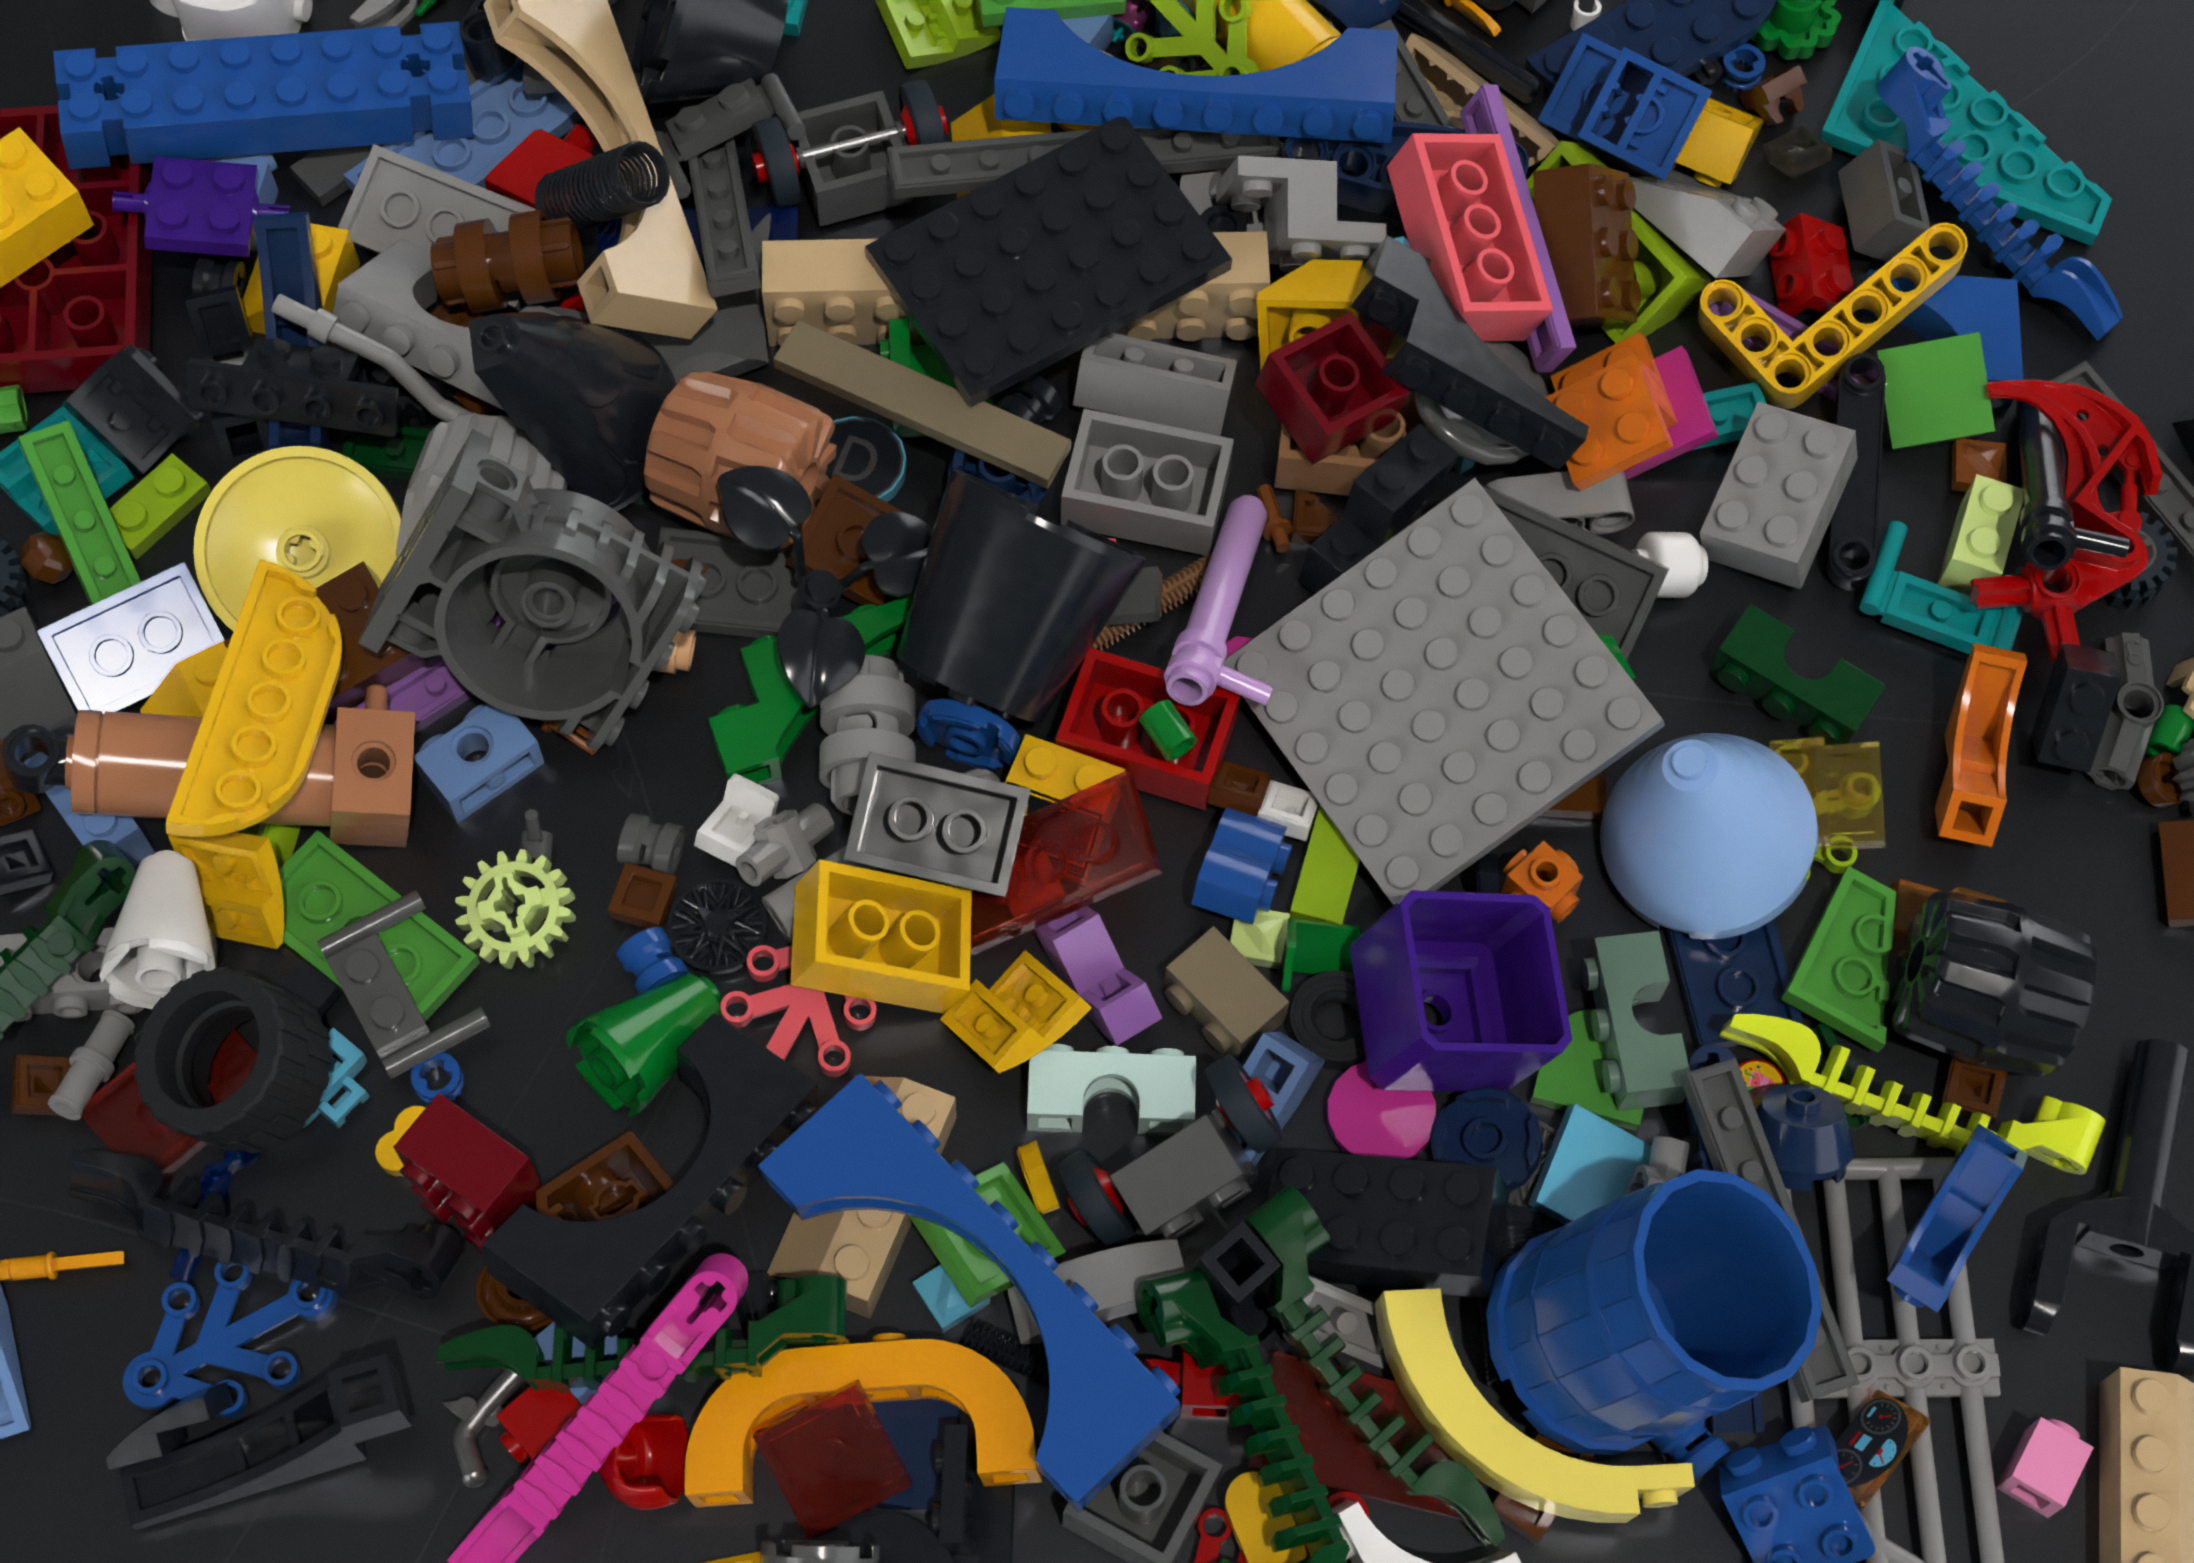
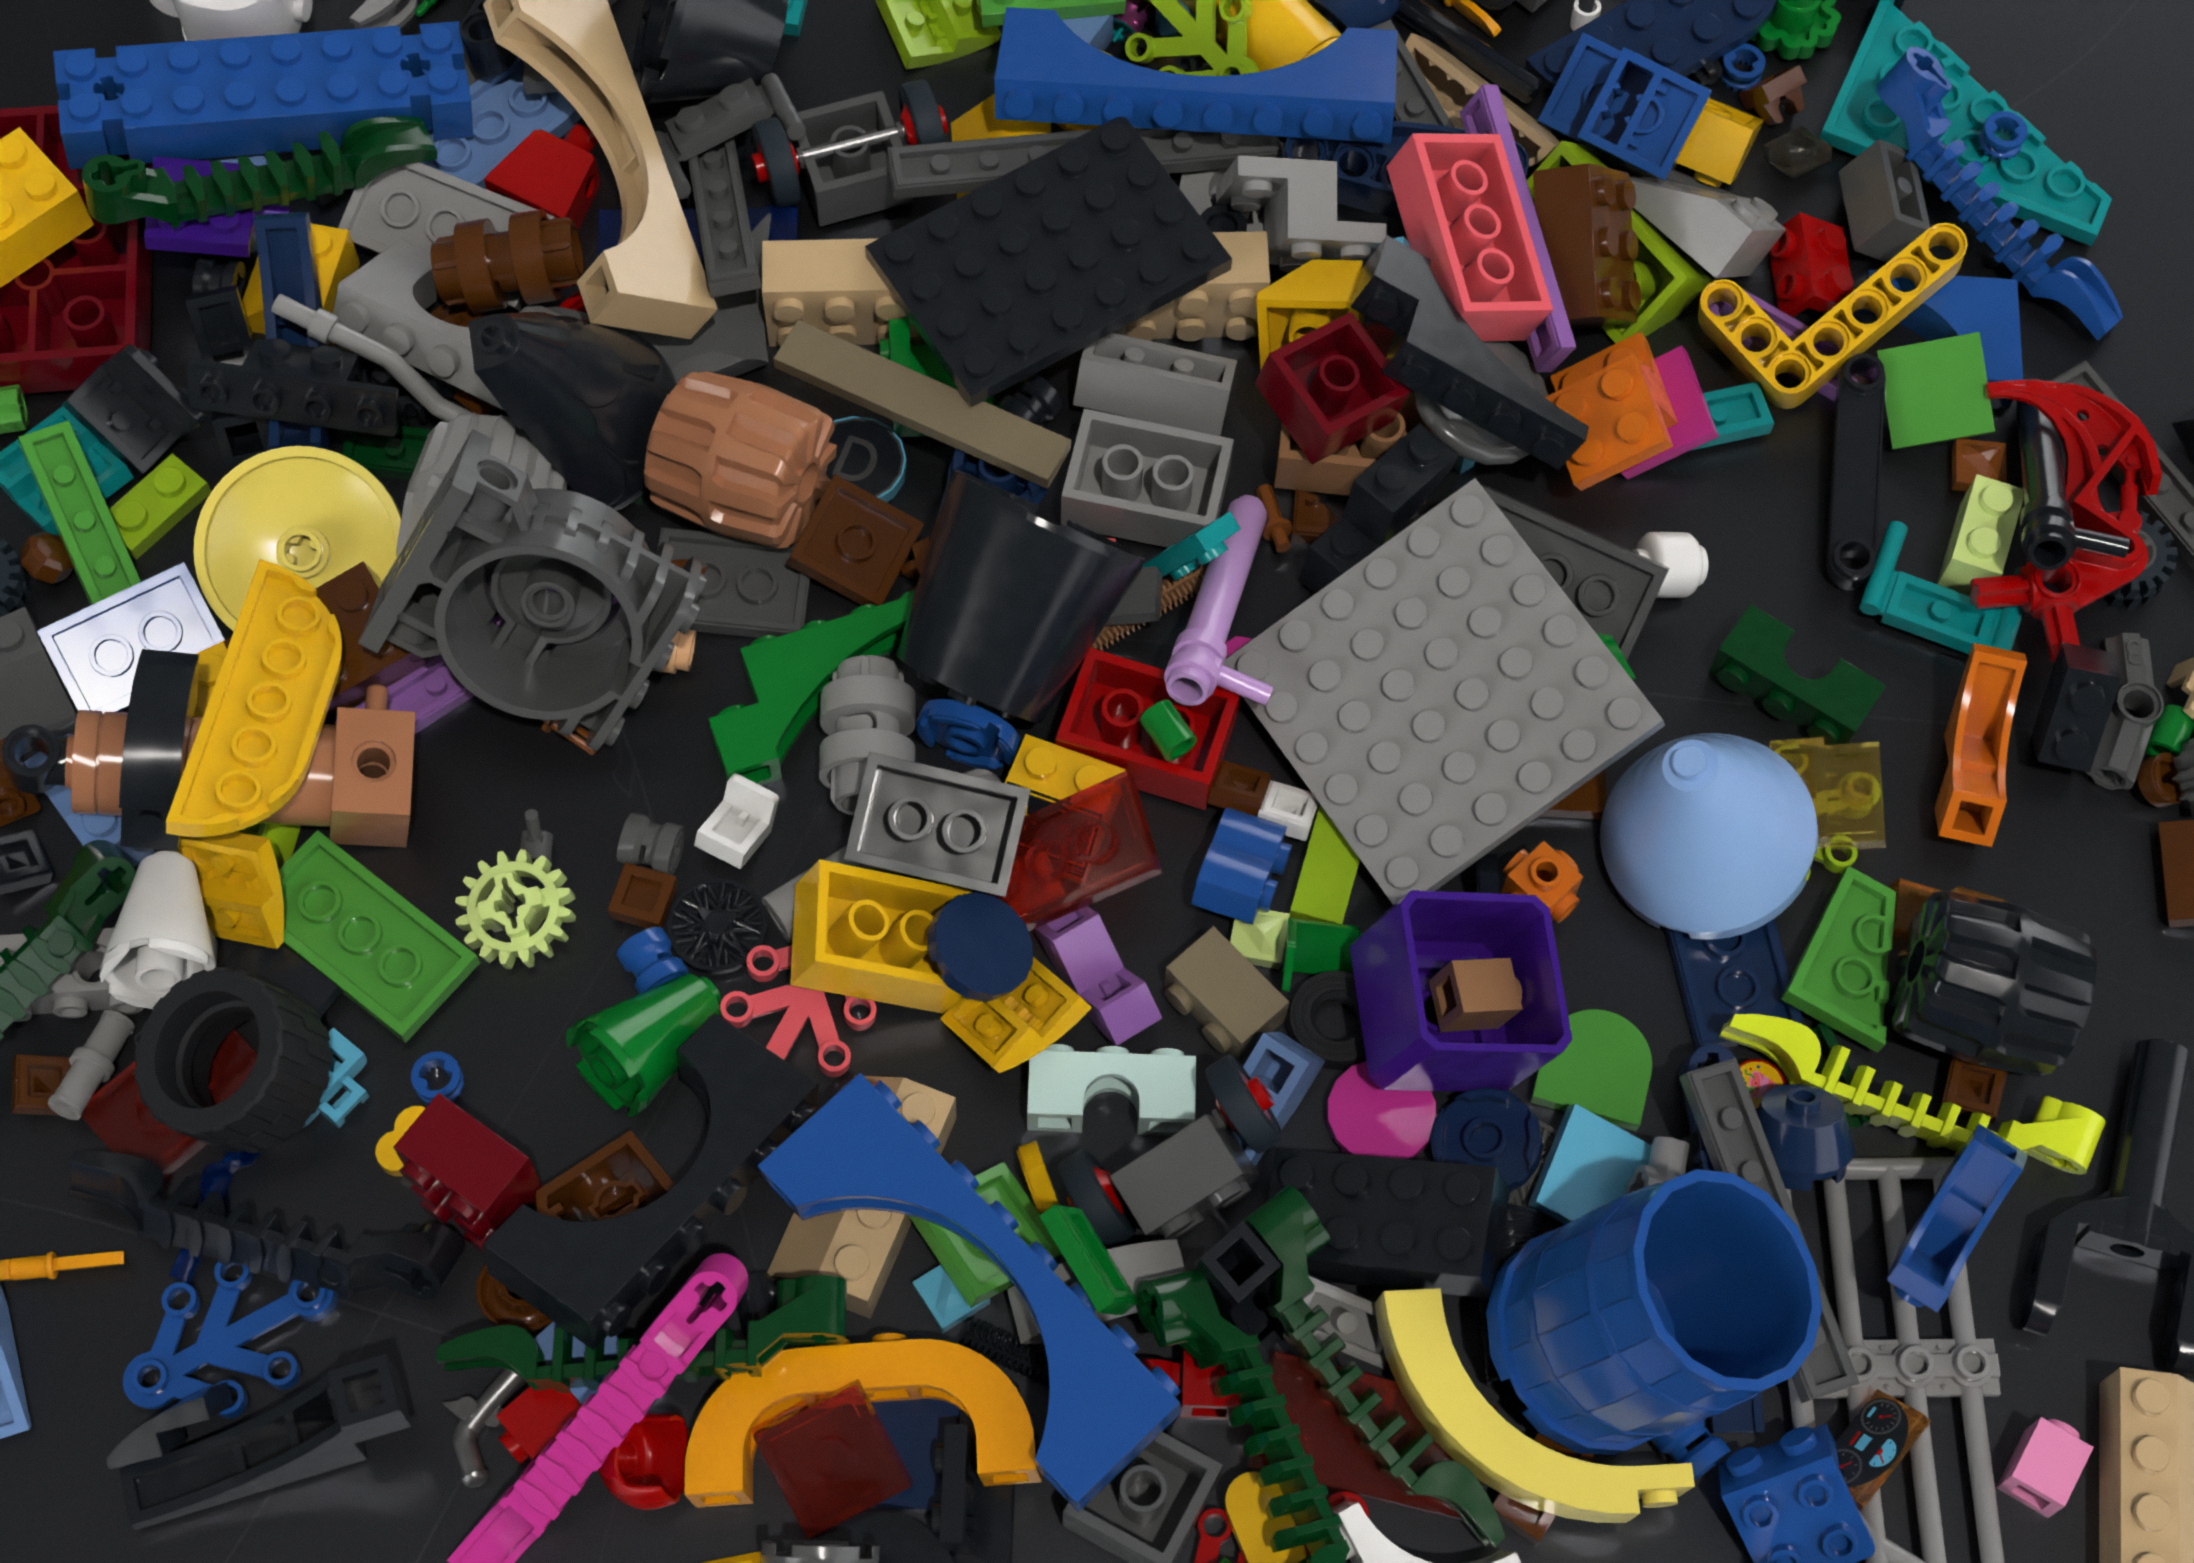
(129, 191): none -> dark green piece
(156, 745): none -> black arch
(382, 997): dark grey plate -> none
(470, 785): medium blue brick -> none
(593, 190): black piece -> none
(785, 844): light grey axle -> none
(815, 650): black plant -> none
(980, 946): none -> dark blue tile
(1089, 1259): none -> green tile
(1202, 545): none -> teal plate
(1475, 994): none -> medium nougat brick
(1596, 509): light grey beam -> none
(1639, 1065): sand green arch -> none
(1779, 494): light grey brick -> none
(2001, 148): none -> blue bush

